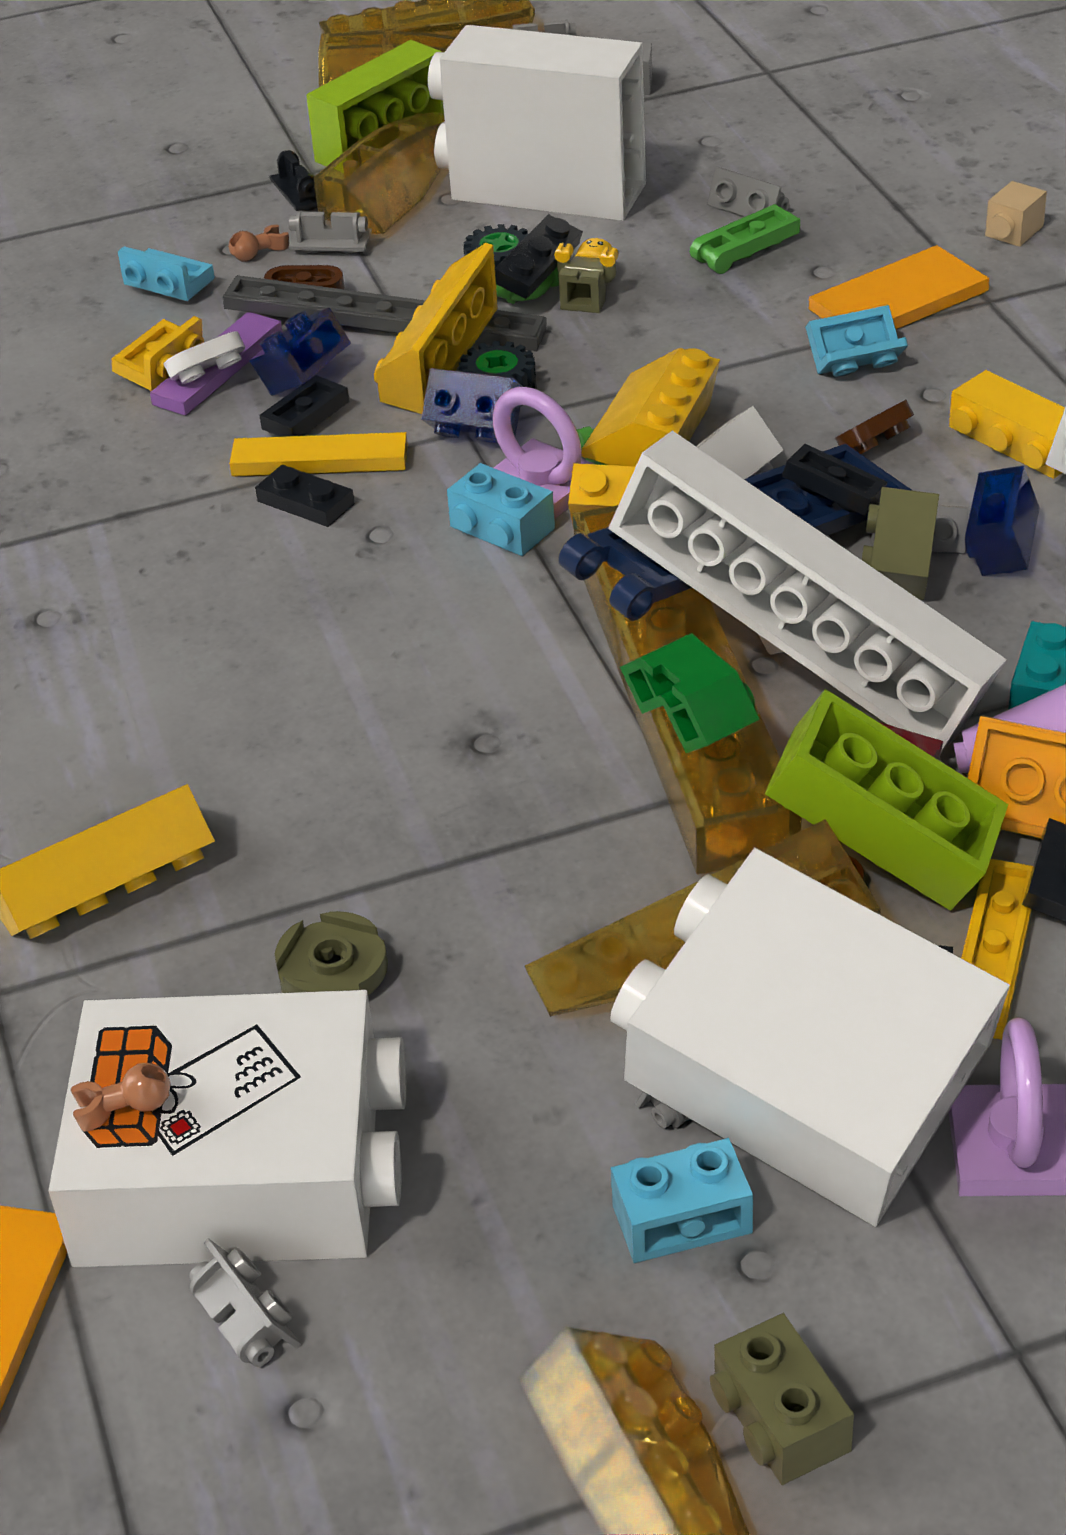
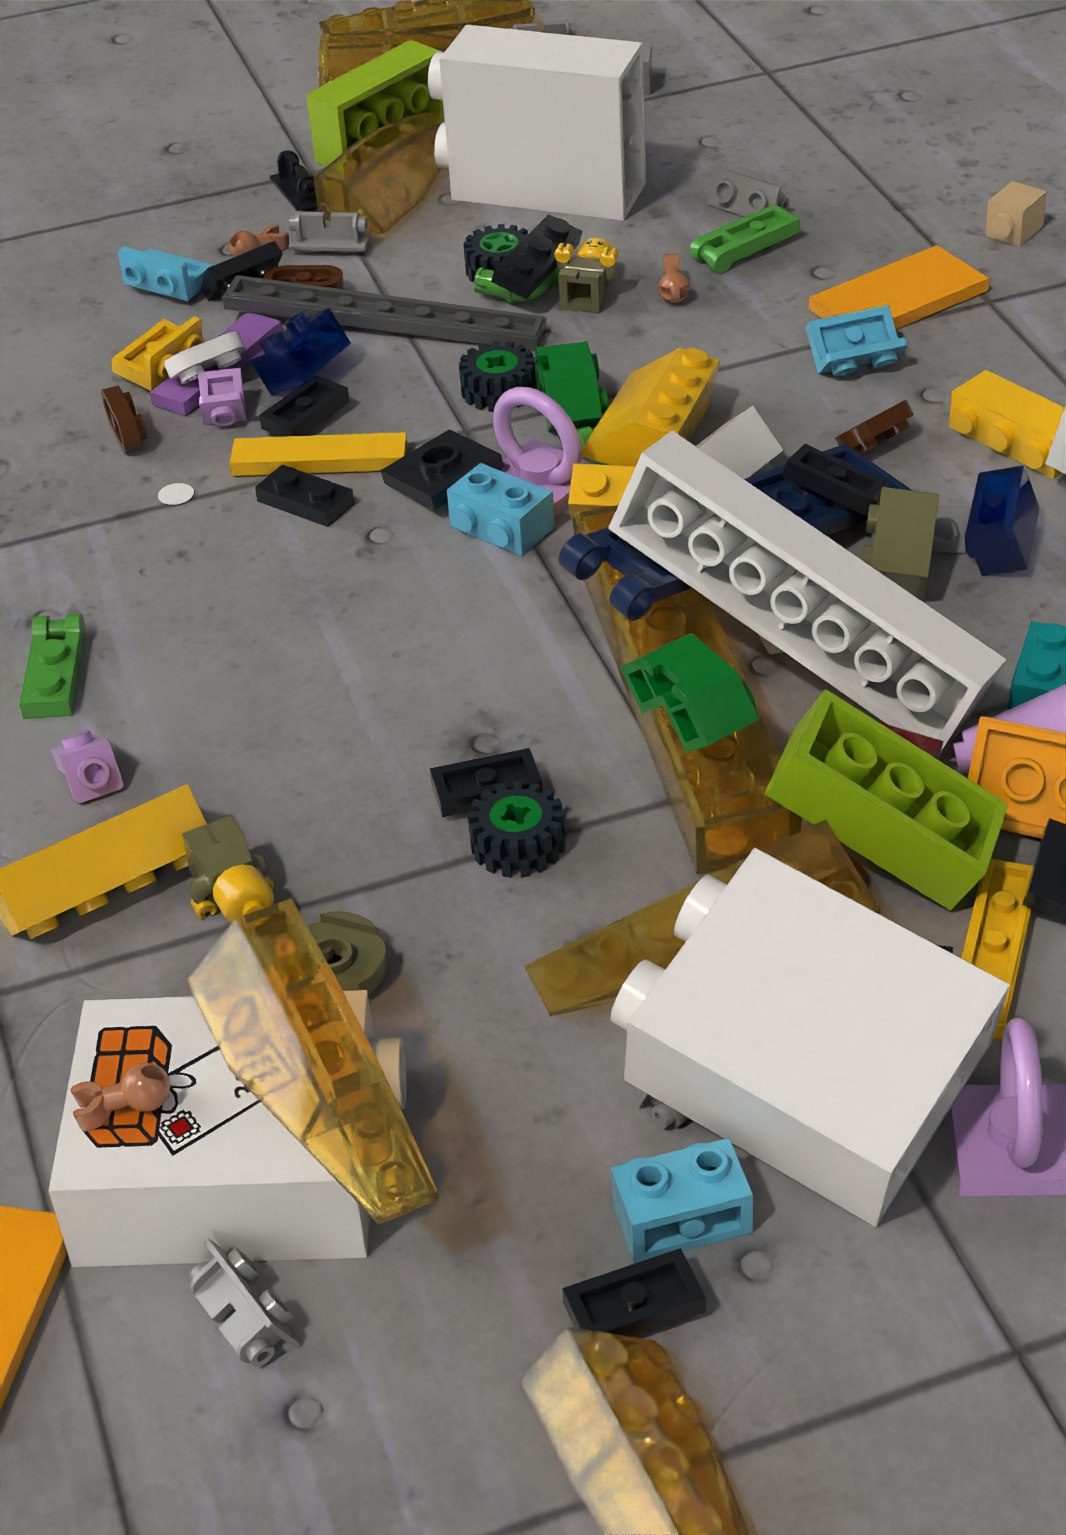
(53, 666): none -> bright green plate
(87, 765): none -> lavender bracket
(122, 417): none -> reddish brown plate
(175, 493): none -> white sticker
(222, 397): none -> lavender bracket
(225, 871): none -> piece
(250, 264): none -> black plate
(308, 1058): none -> clear yellow wedge
(426, 478): none -> black piece
(440, 330): yellow slope -> none
(464, 781): none -> black plate
(465, 403): clear blue brick -> none
(516, 829): none -> black wheel
(570, 378): none -> green brick
(637, 1297): none -> black plate
(673, 285): none -> nougat arm
(782, 1399): olive brick -> none

